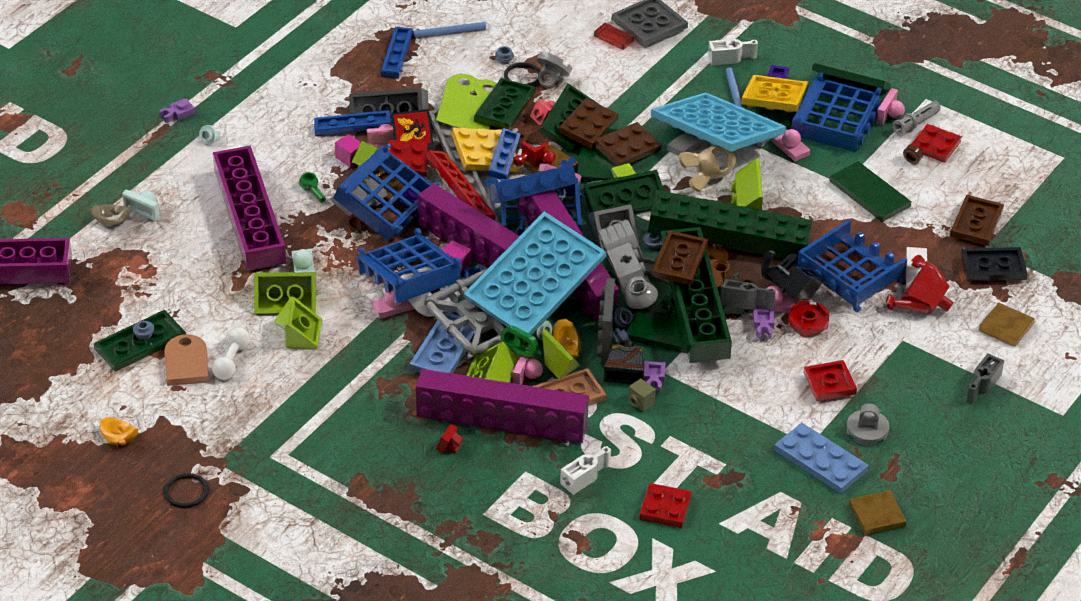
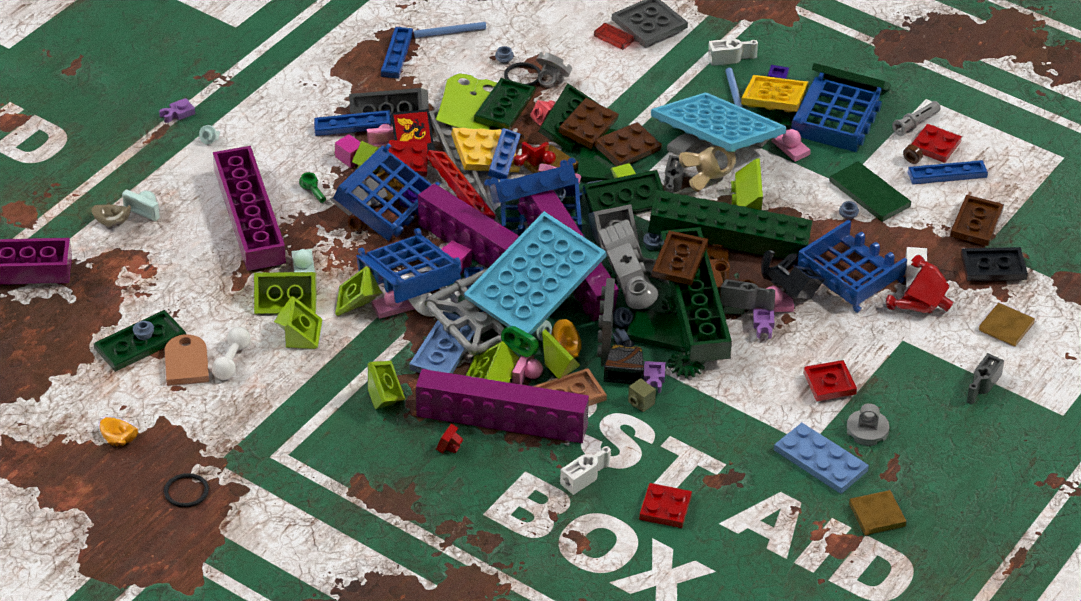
(357, 291): none -> lime slope
(383, 384): none -> lime slope
(673, 175): none -> dark grey piece
(677, 365): none -> dark green gear
(806, 326): red plate -> none
(849, 210): none -> sand blue plate
(890, 107): bright pink tile -> none
(947, 172): none -> blue tile

